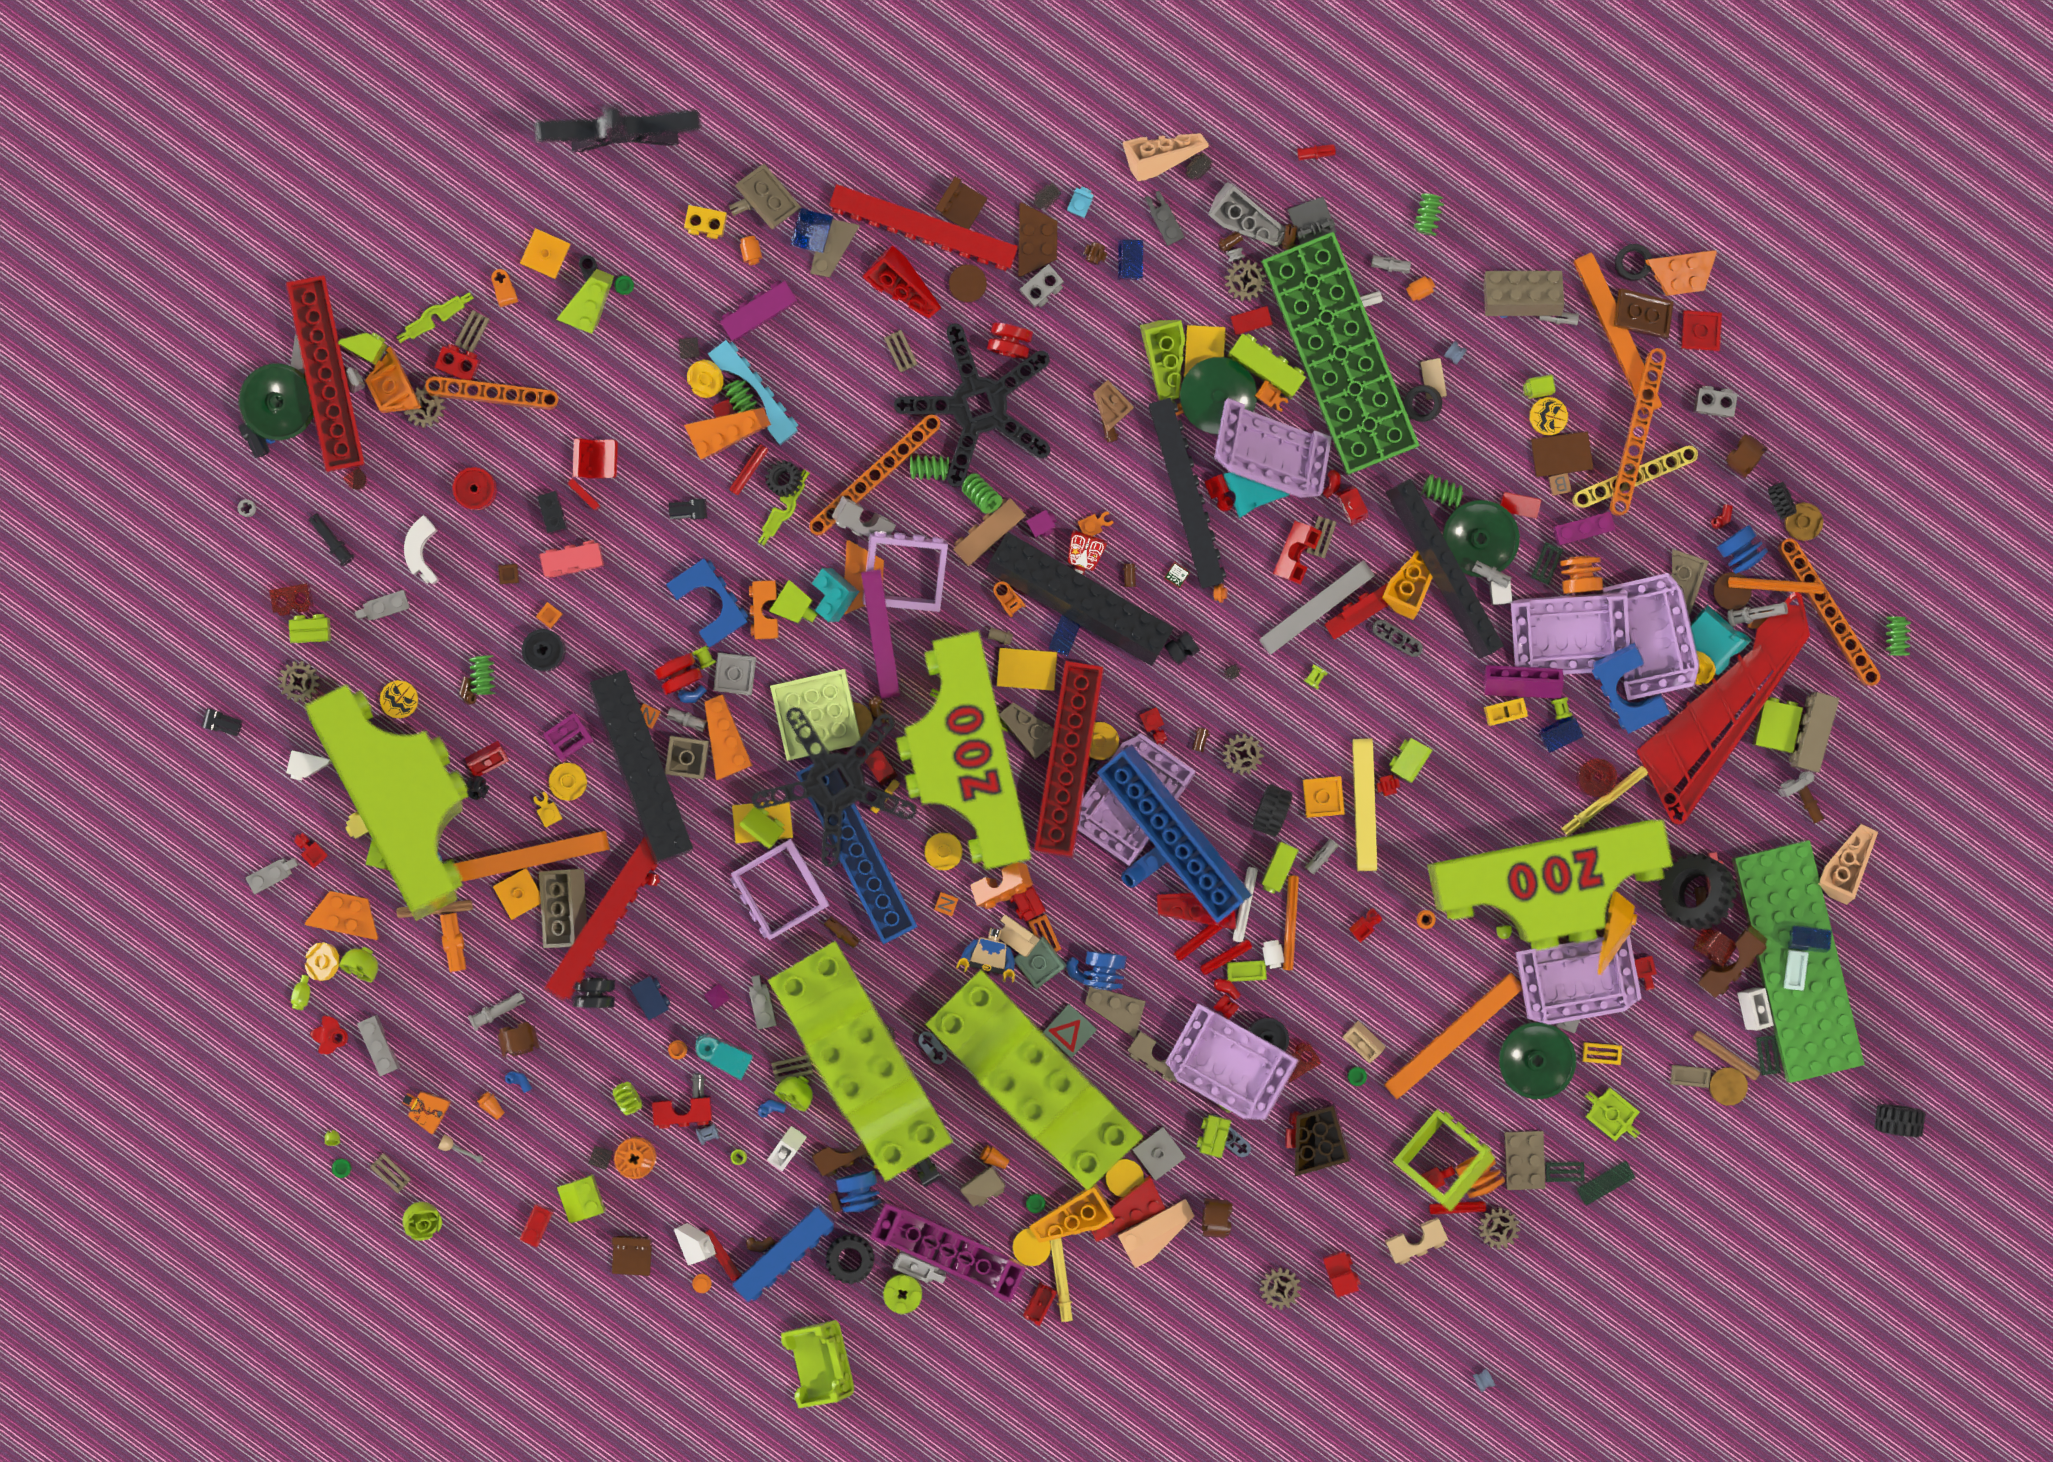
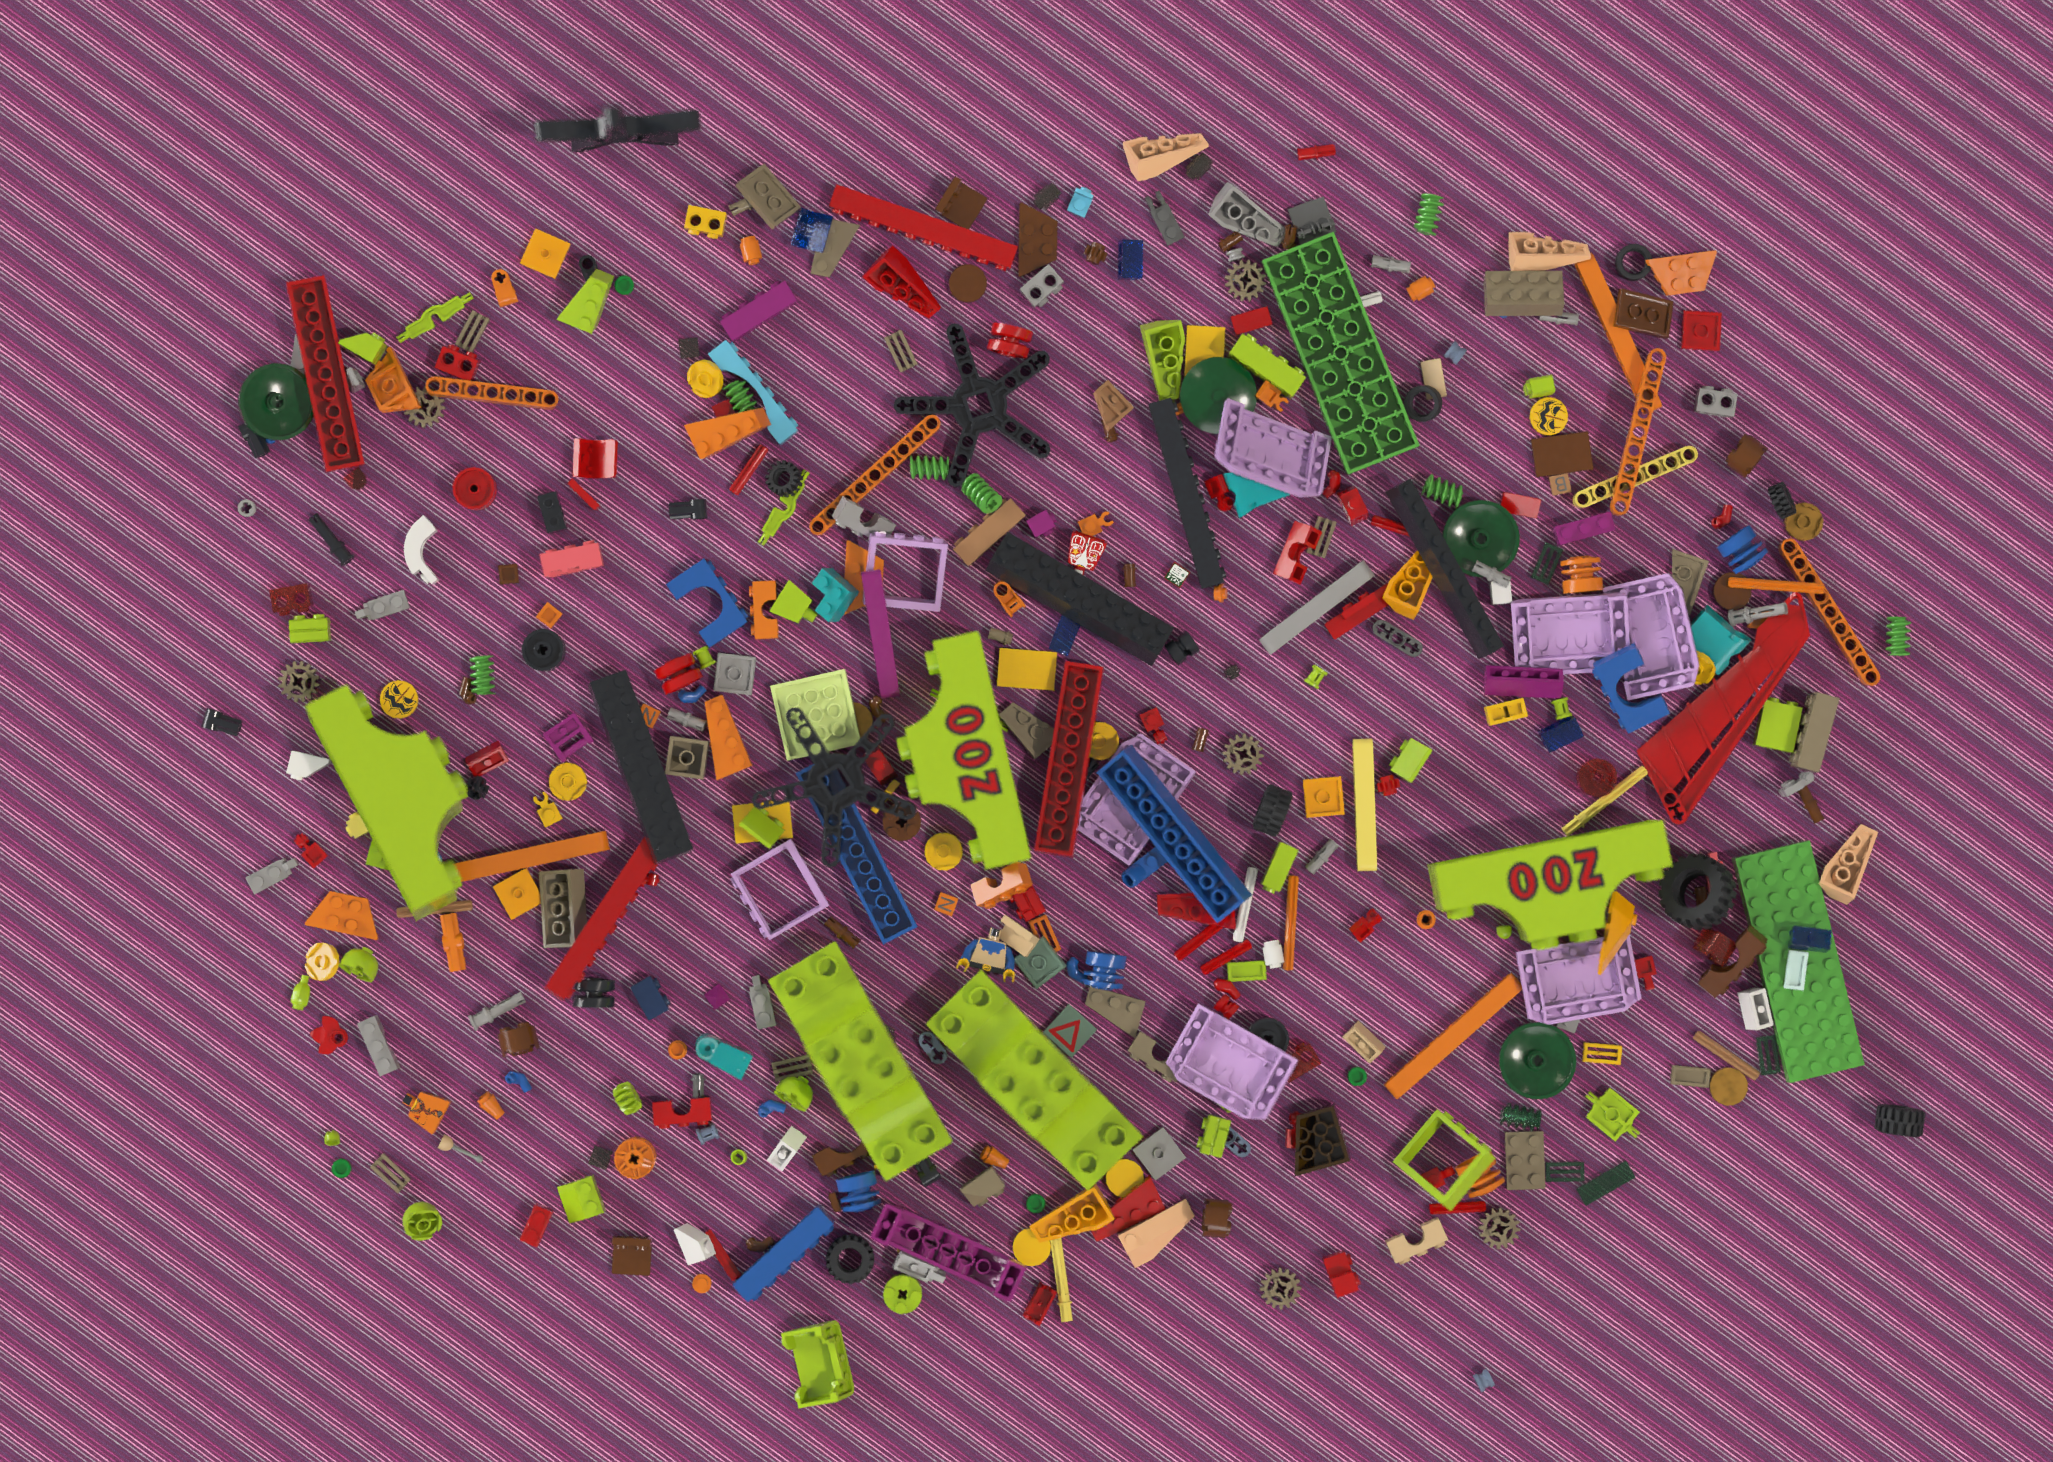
(895, 831): none -> reddish brown brick
(1389, 525): none -> red axle
(1521, 1116): none -> clear green piece
(1541, 254): none -> light nougat wedge

